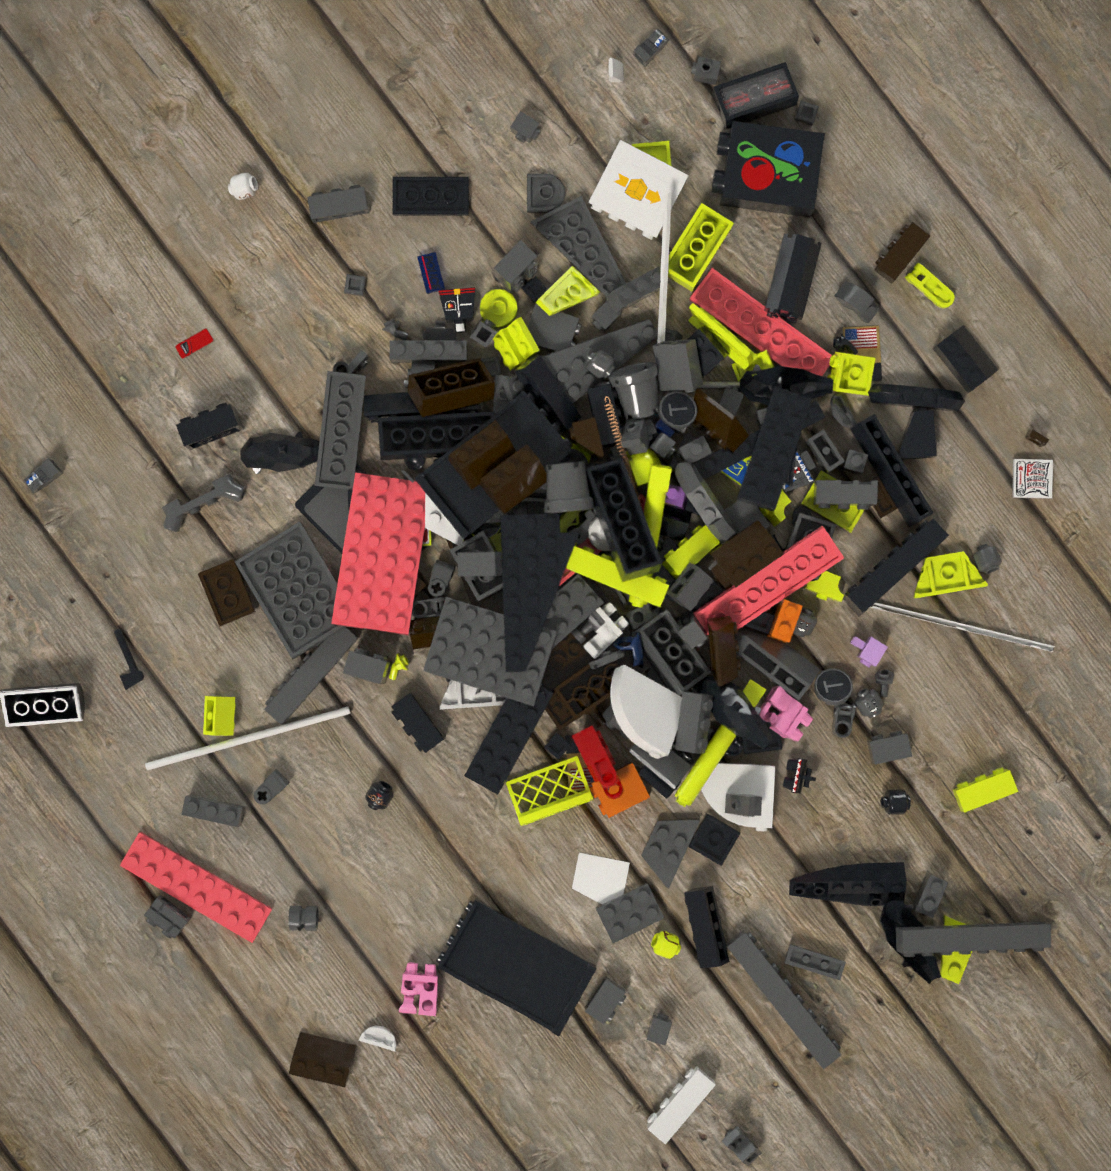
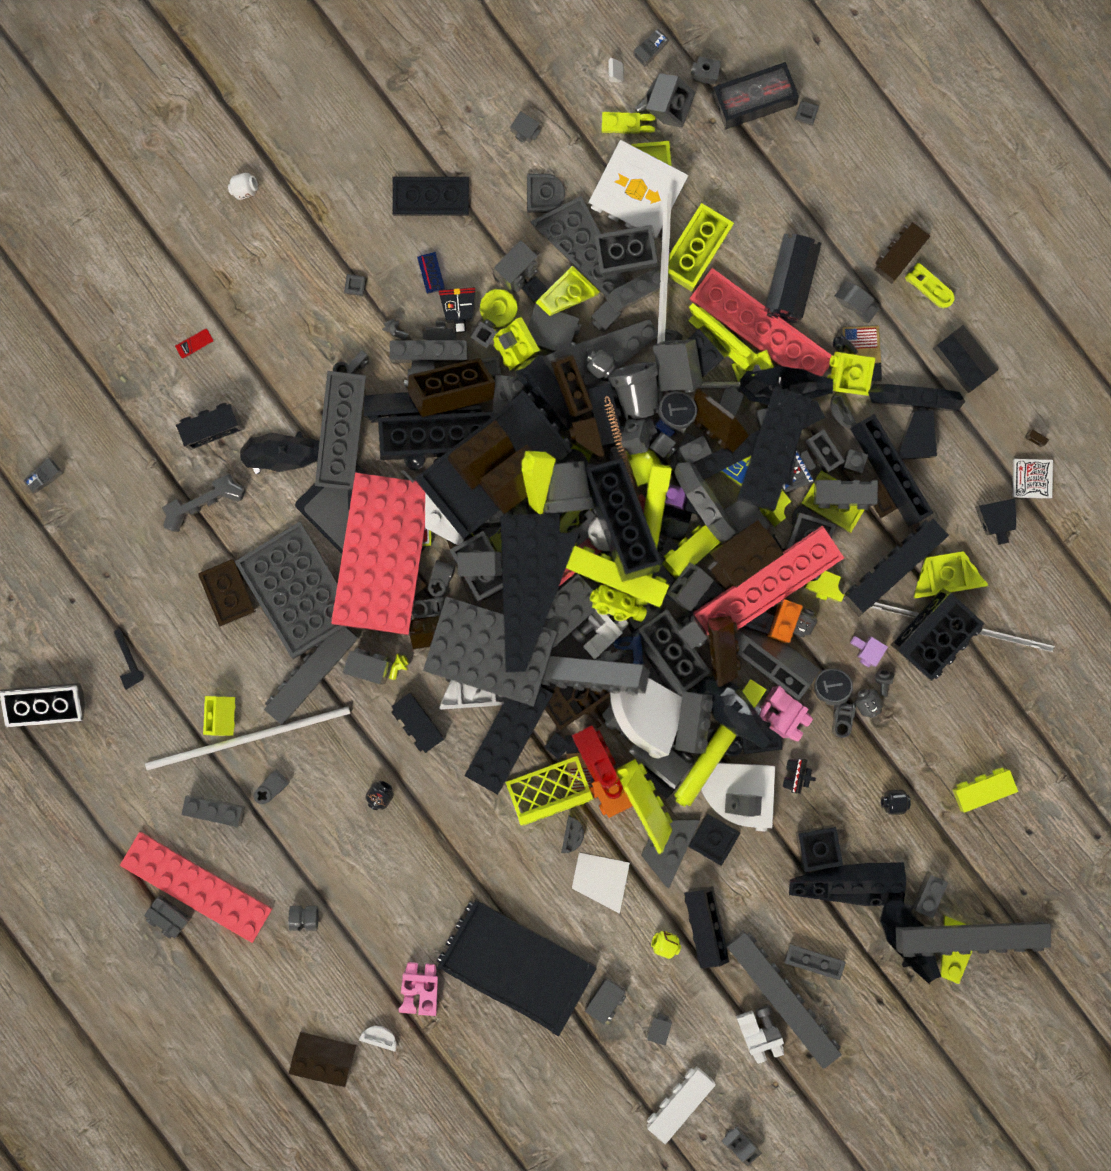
(338, 204): dark grey brick -> none
(507, 340): none -> dark grey piece
(537, 473): none -> neon yellow slope
(571, 385): none -> dark brown brick
(573, 835): none -> dark grey plate
(596, 675): none -> dark grey brick
(617, 604): none -> neon yellow brick
(626, 123): none -> neon yellow hinge
(626, 250): none -> dark grey brick
(630, 913): dark grey plate -> none
(645, 803): none -> neon yellow piece
(668, 100): none -> dark grey piece
(761, 1039): none -> white hips
(769, 168): black brick -> none
(819, 848): none -> black brick
(889, 748): dark grey piece -> none
(927, 627): none -> black brick
(987, 558): dark grey head -> none
(998, 519): none -> black torso

